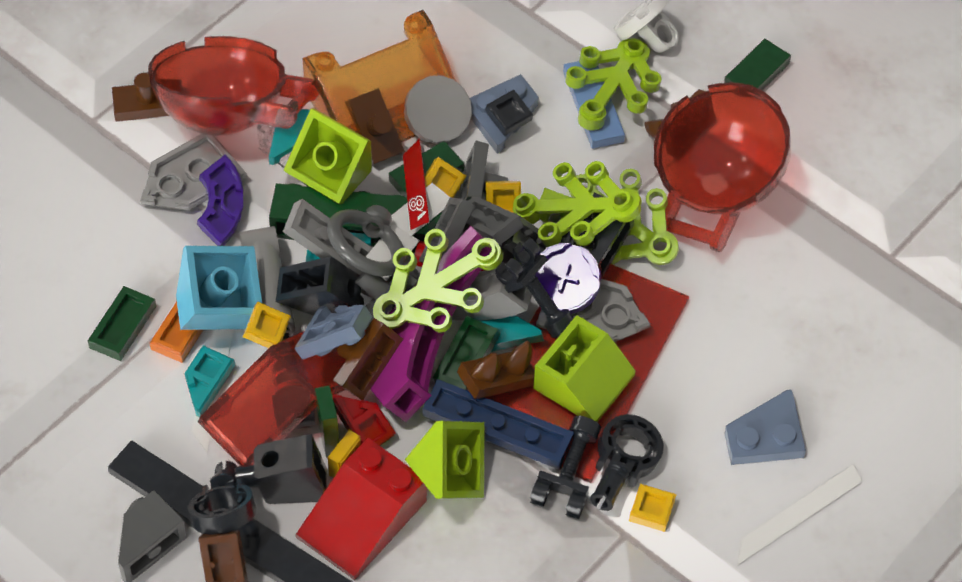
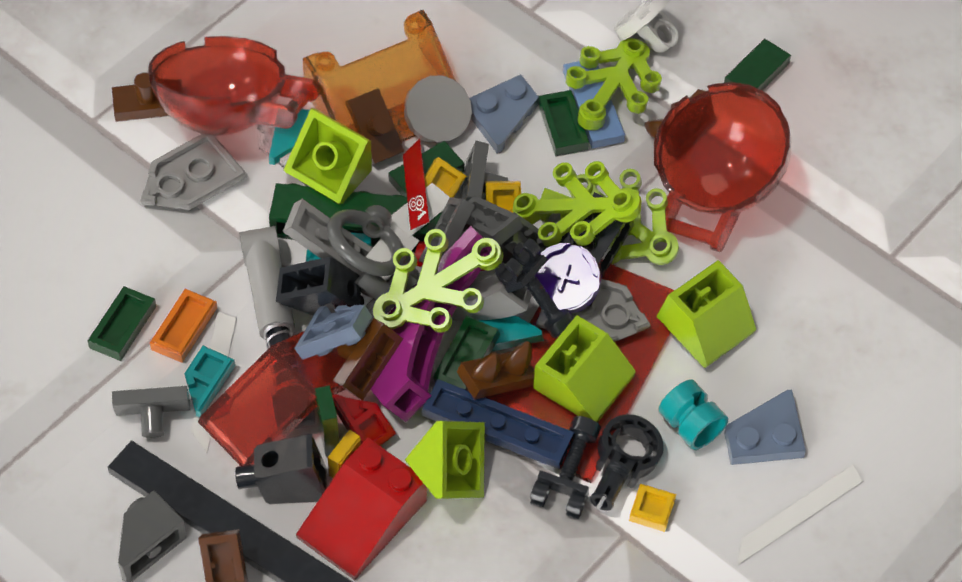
(151, 405): none -> dark grey tile
(217, 287): medium azure slope -> none
(224, 201): dark purple tile -> none
(225, 505): black pin -> none
(266, 325): yellow tile -> none
(509, 112): black tile -> none
(562, 124): none -> dark green tile
(697, 419): none -> teal wheel
(709, 314): none -> lime slope

